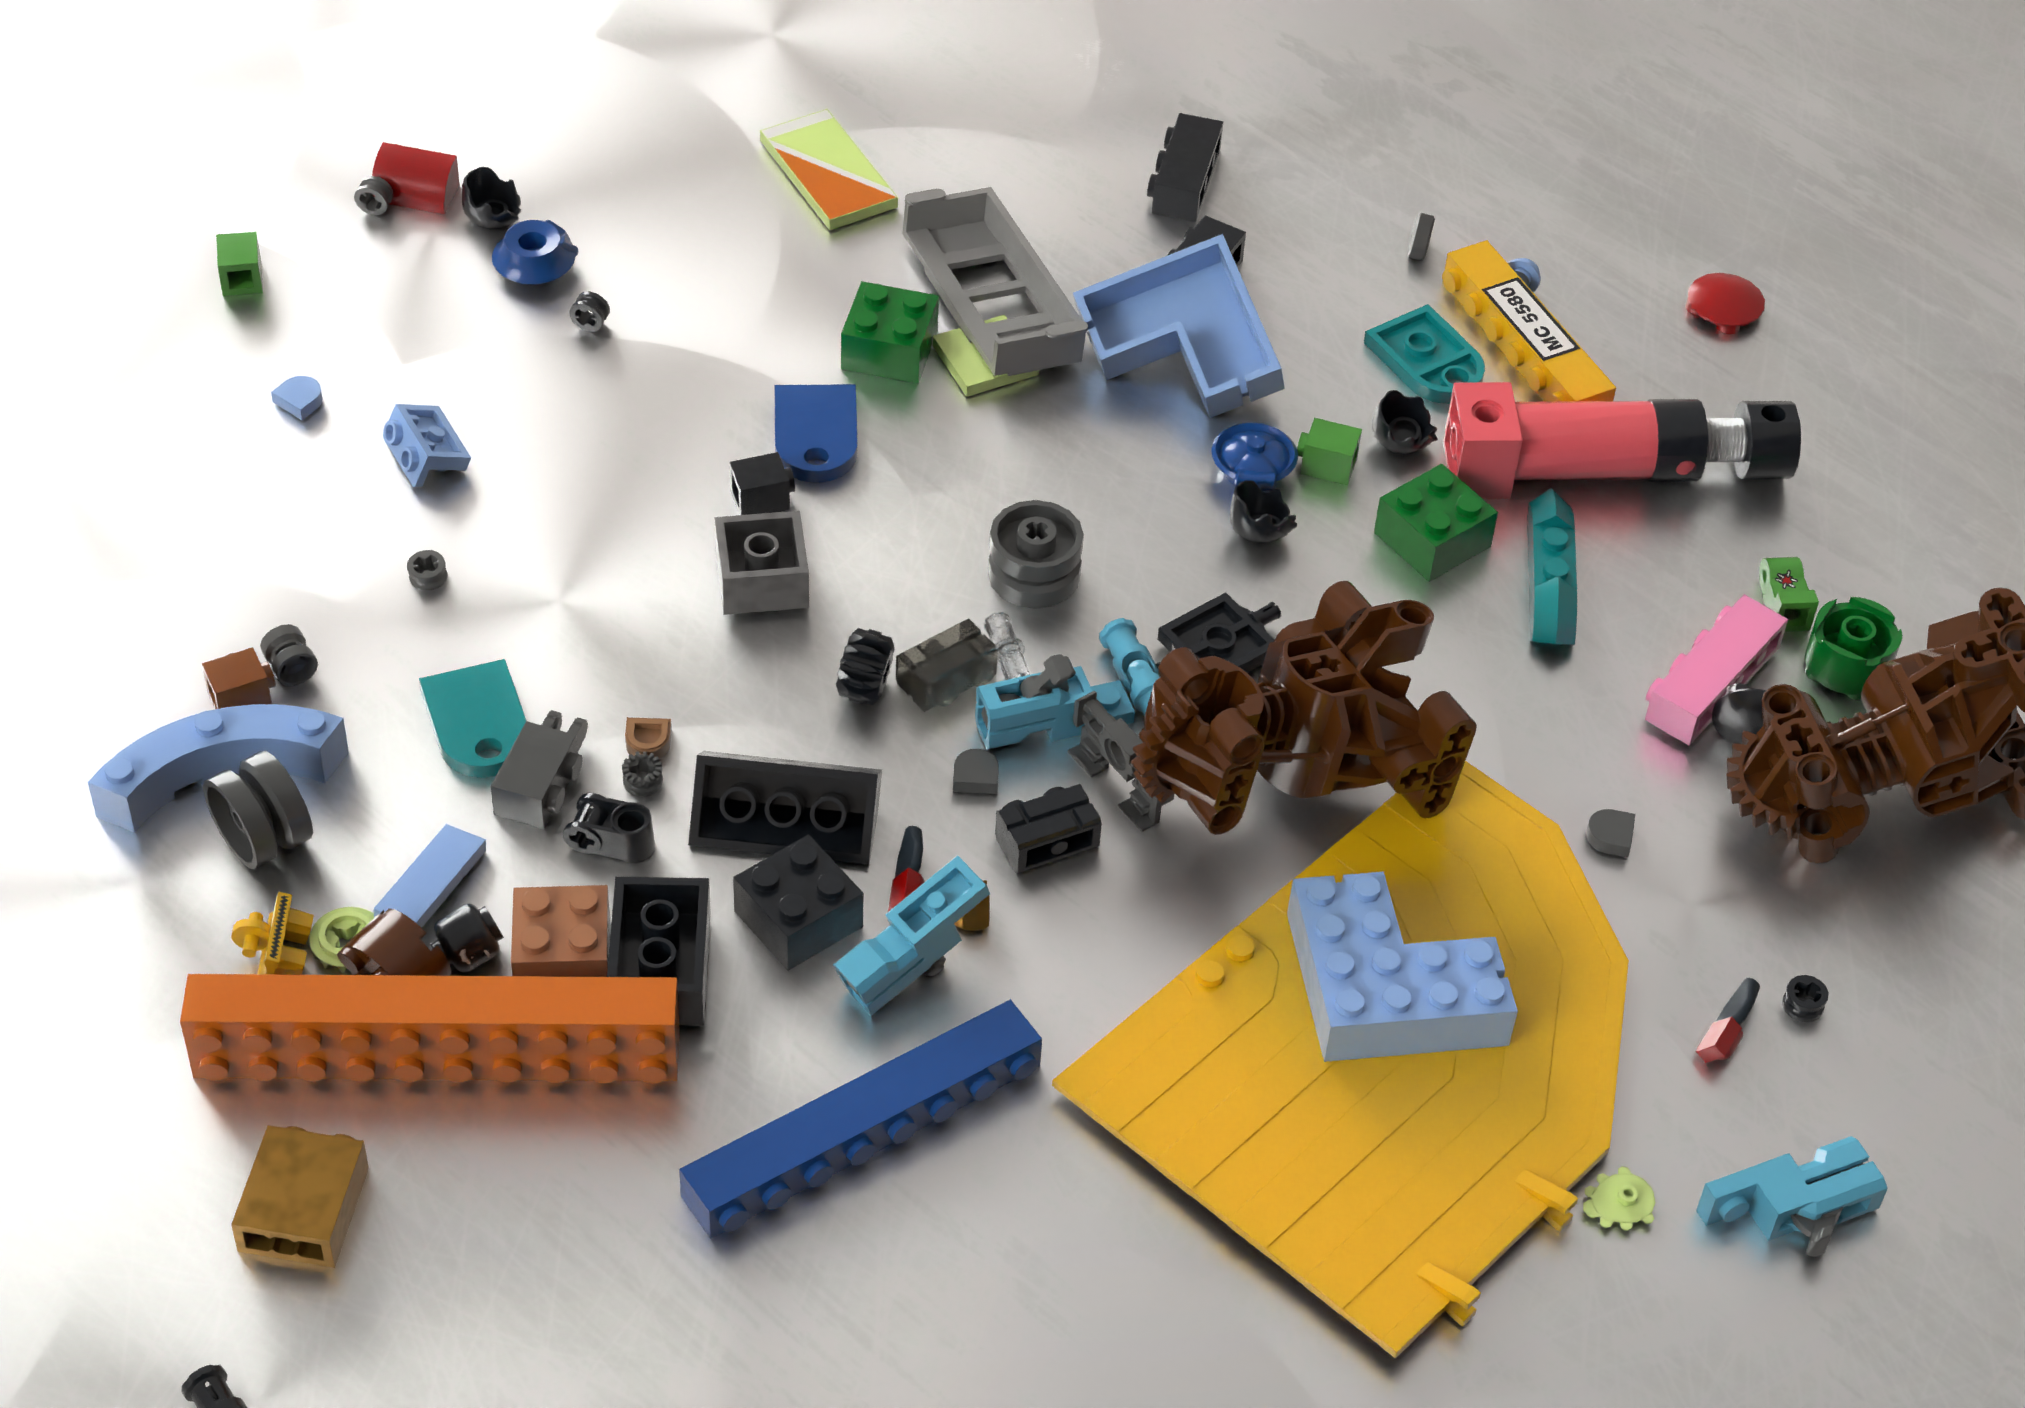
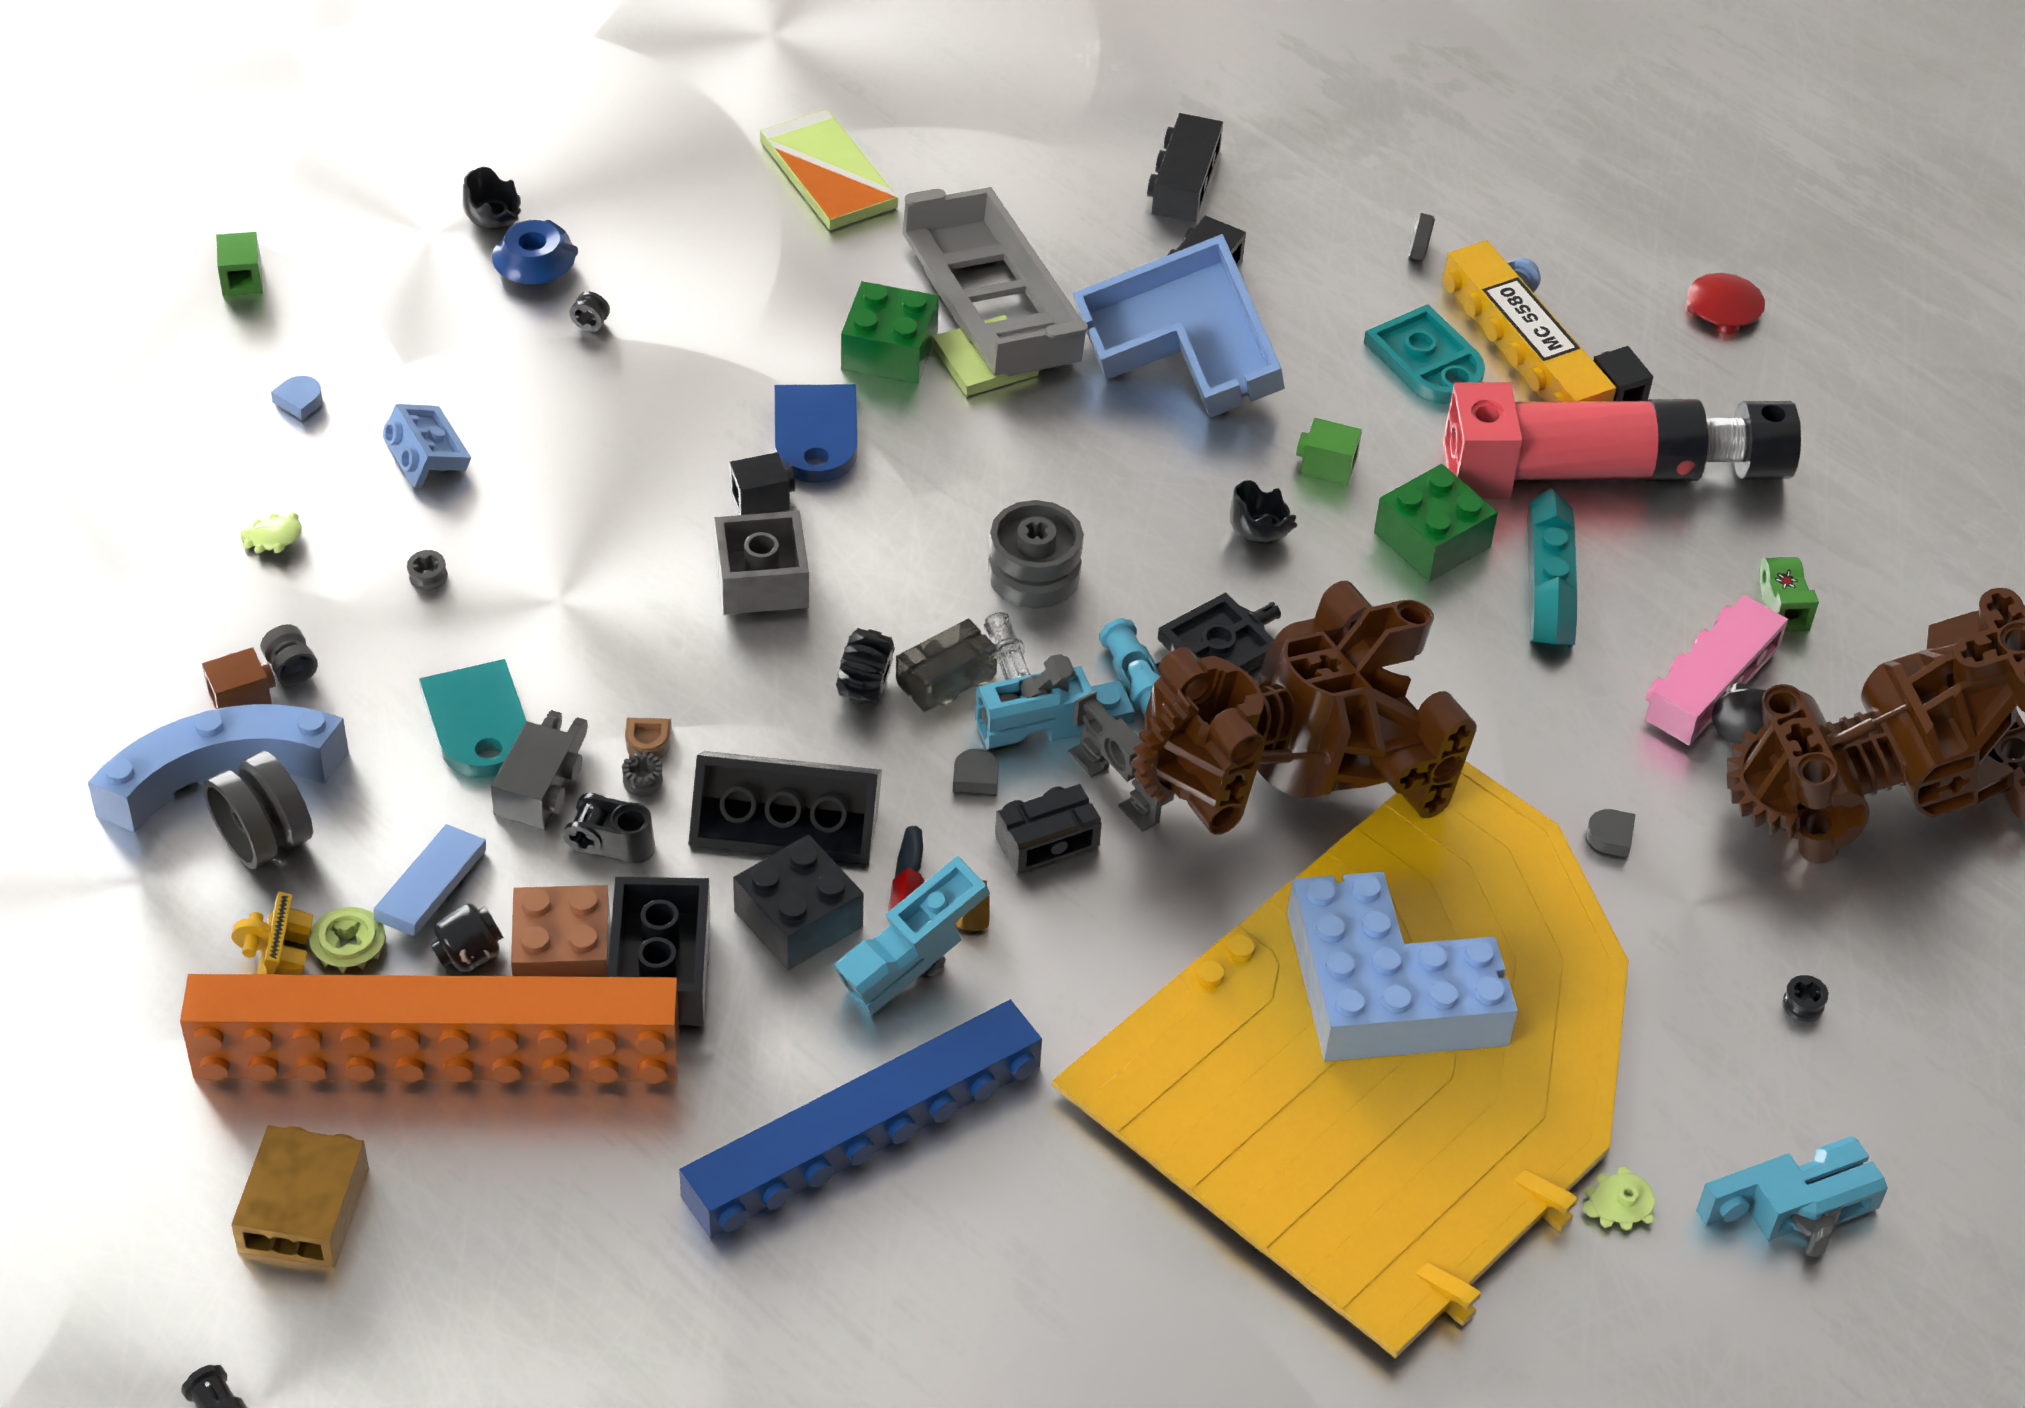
(273, 533): none -> yellowish green piece
(364, 195): dark grey bush -> none
(392, 947): reddish brown brick -> none
(418, 176): red brick -> none
(1254, 454): blue piece -> none
(1403, 423): black hair -> none
(1627, 373): none -> black brick
(1726, 1032): piece -> none
(1850, 644): green brick -> none

